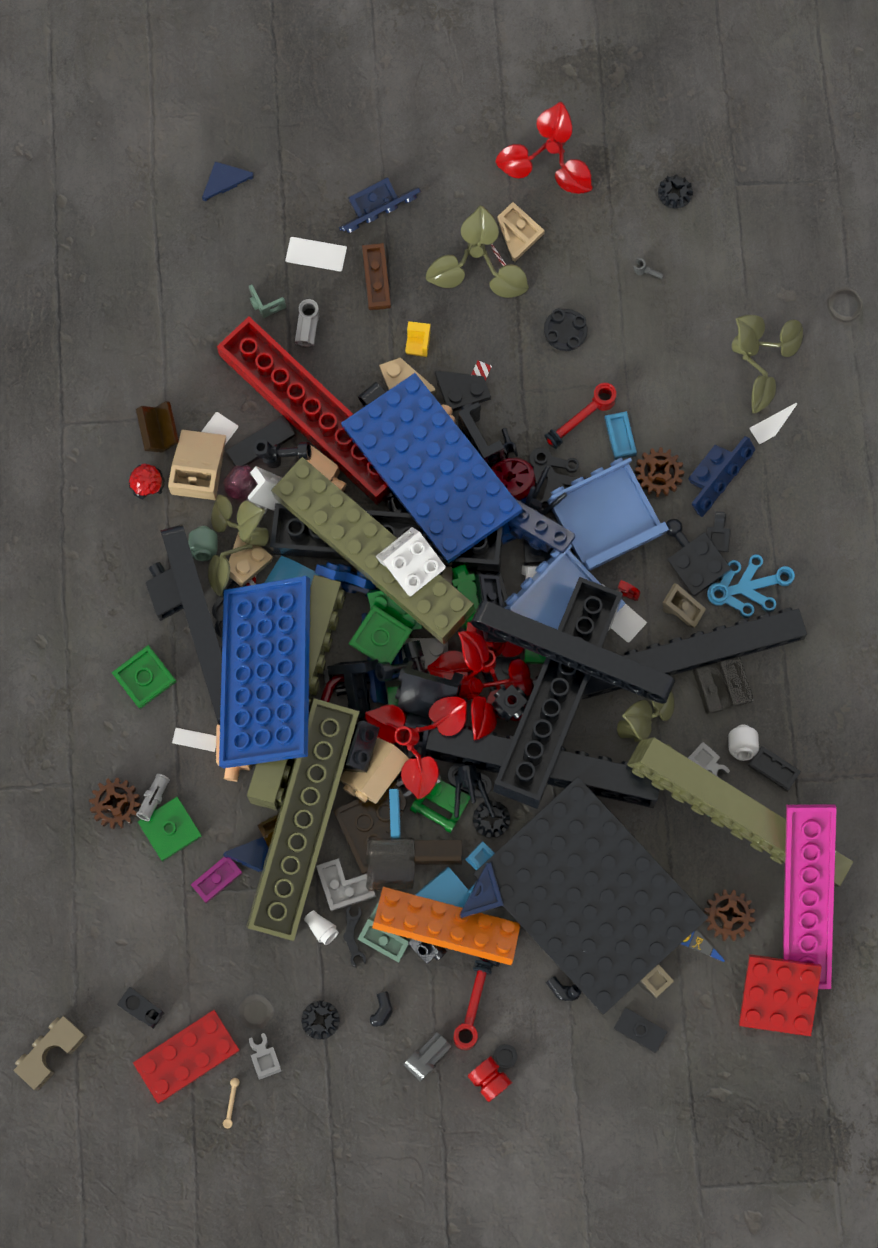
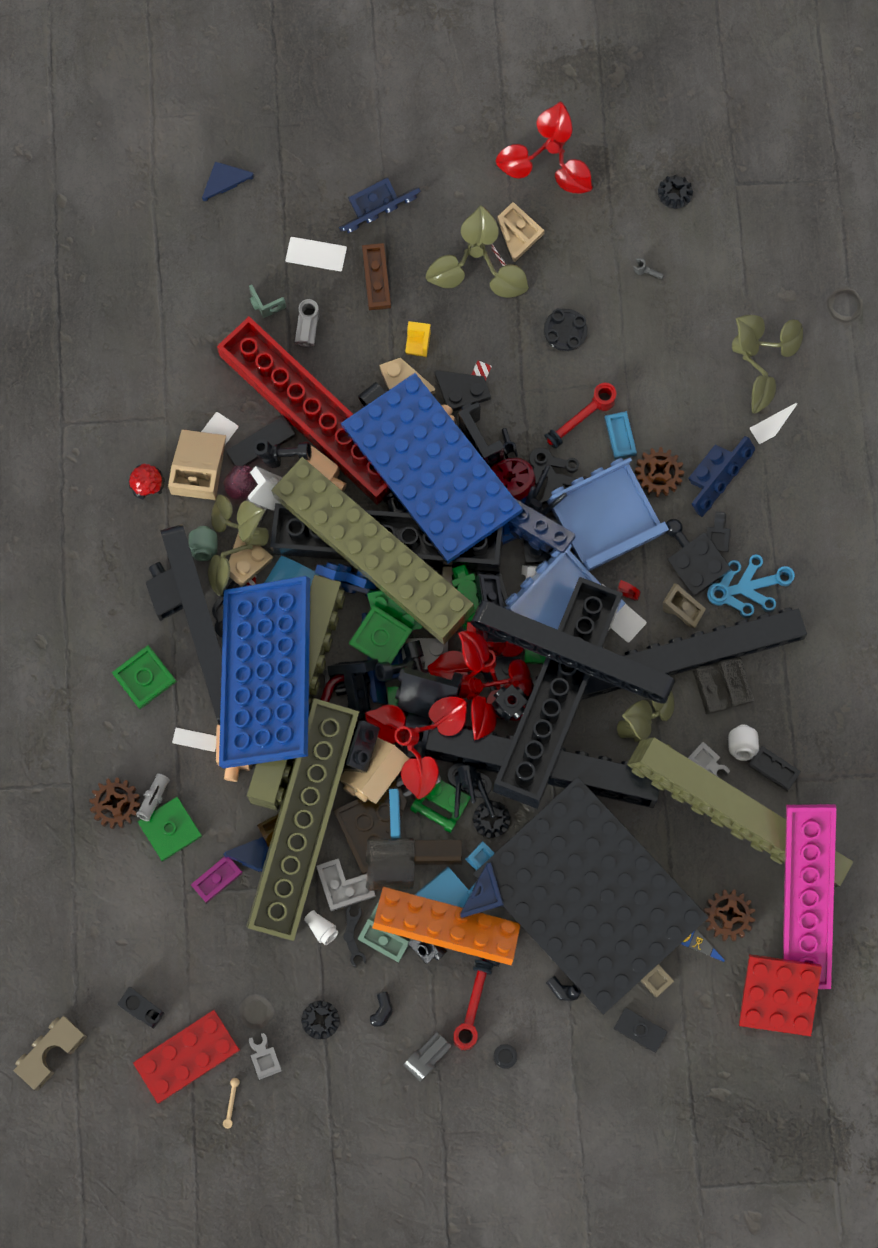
(157, 427): dark brown panel -> none
(411, 561): white bracket -> none
(489, 1079): red wheel -> none

